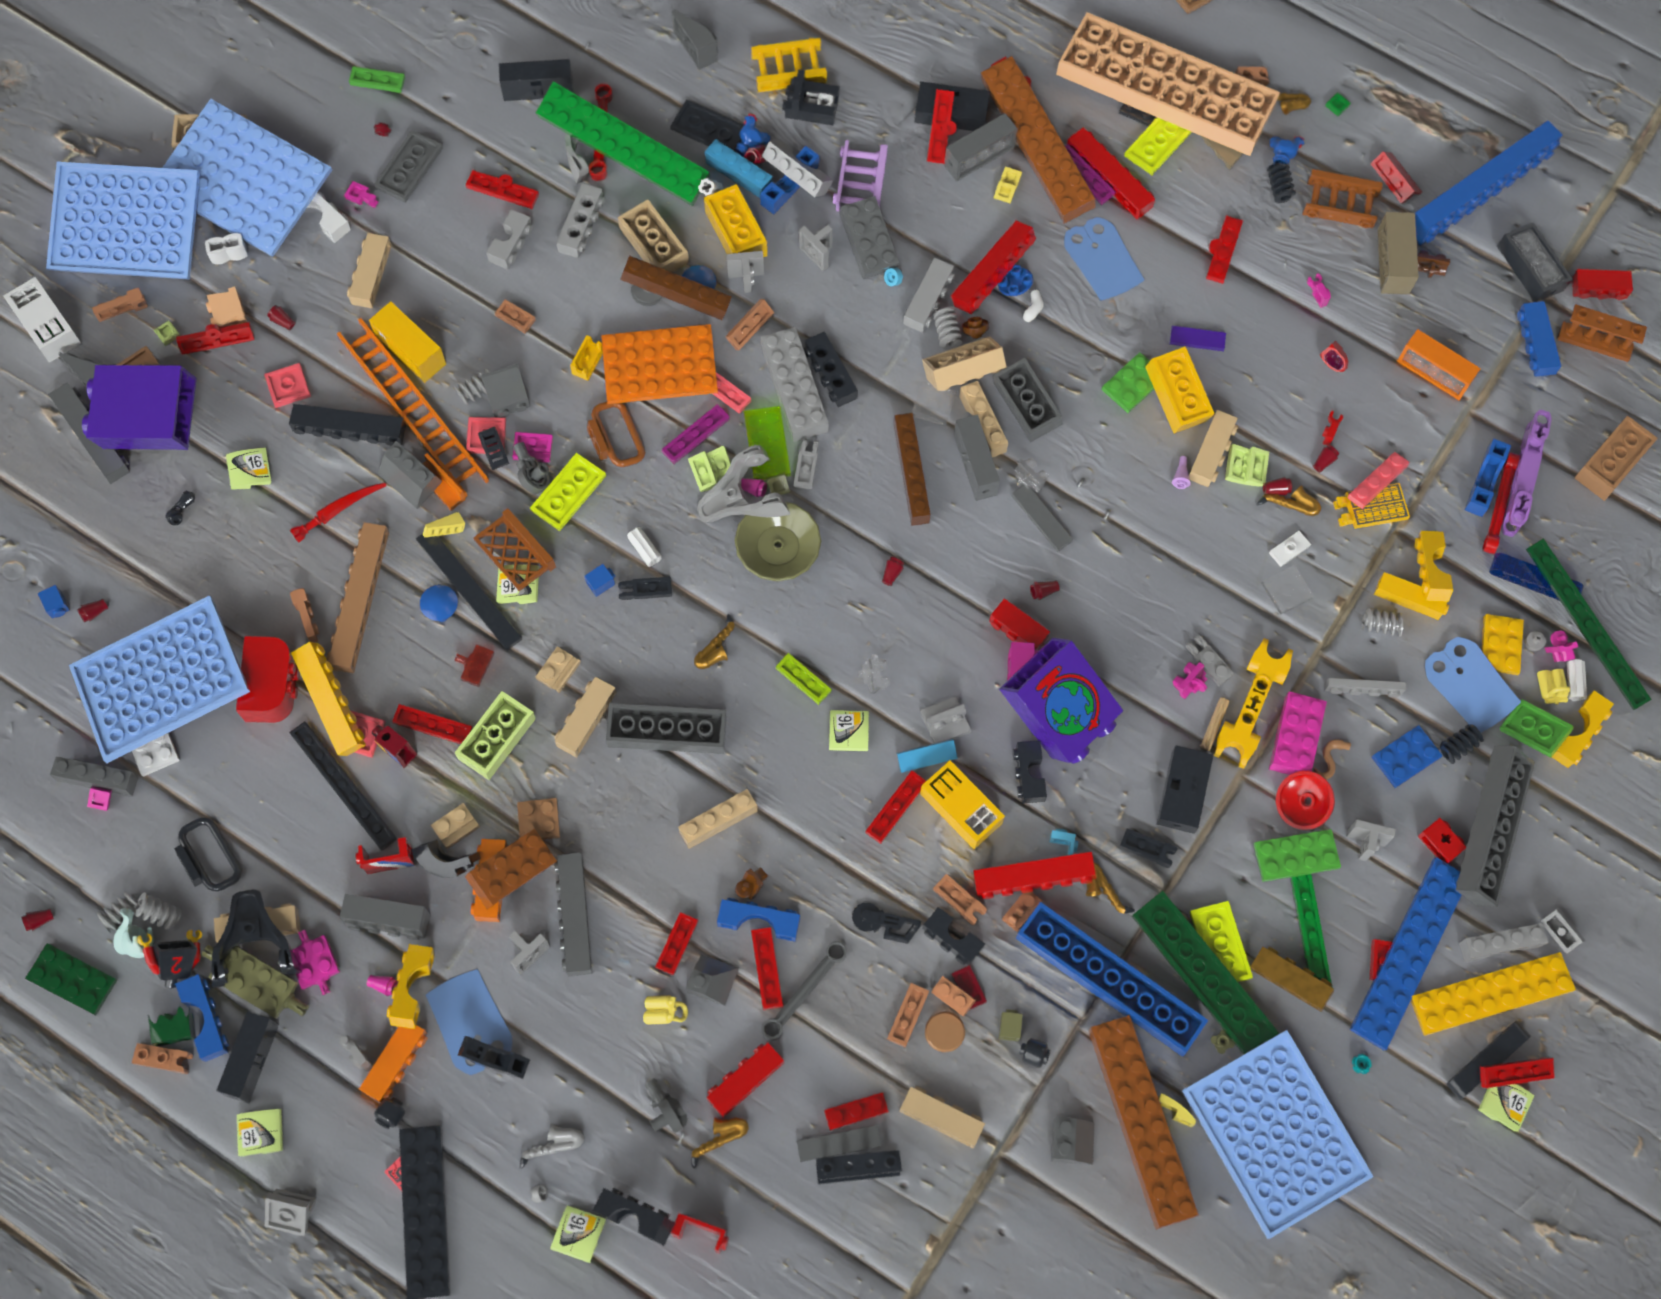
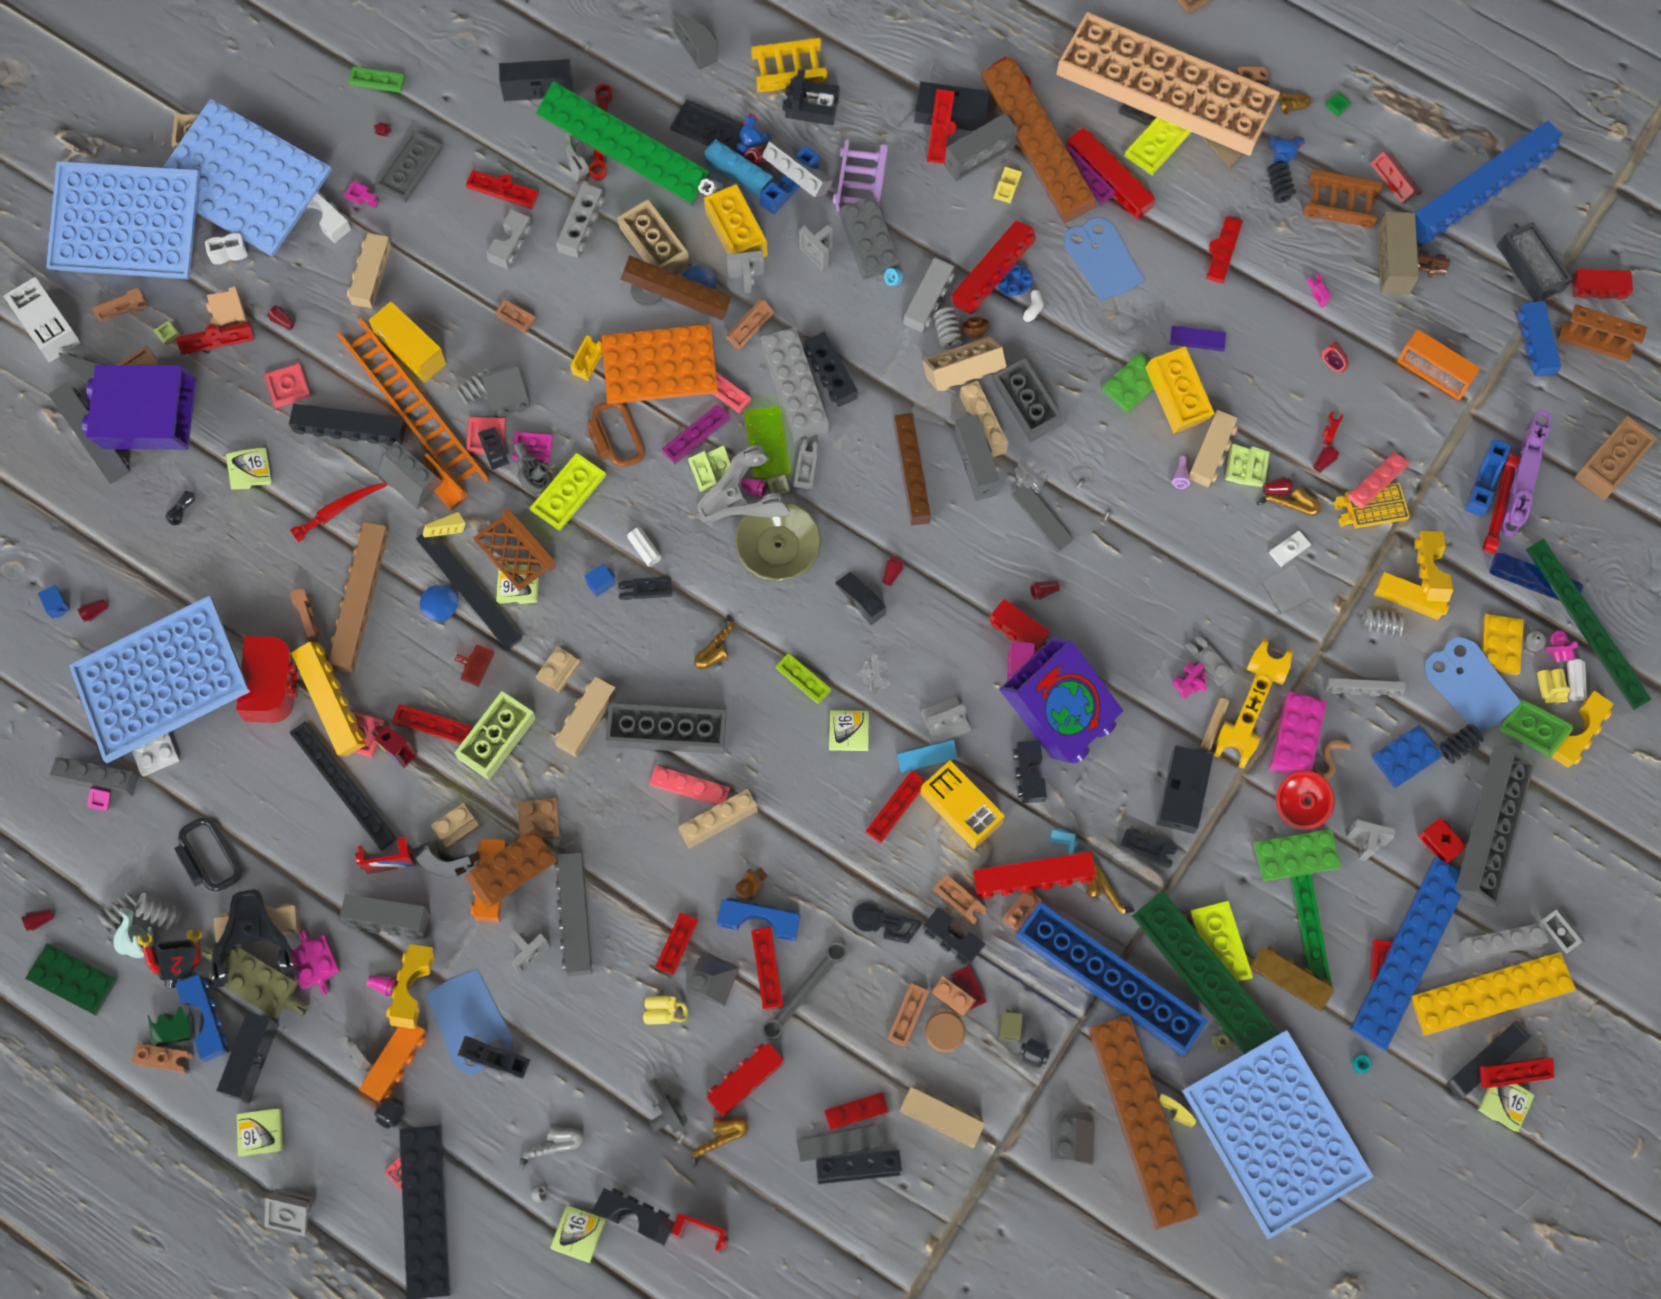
(689, 786): none -> coral plate
(862, 598): none -> black slope

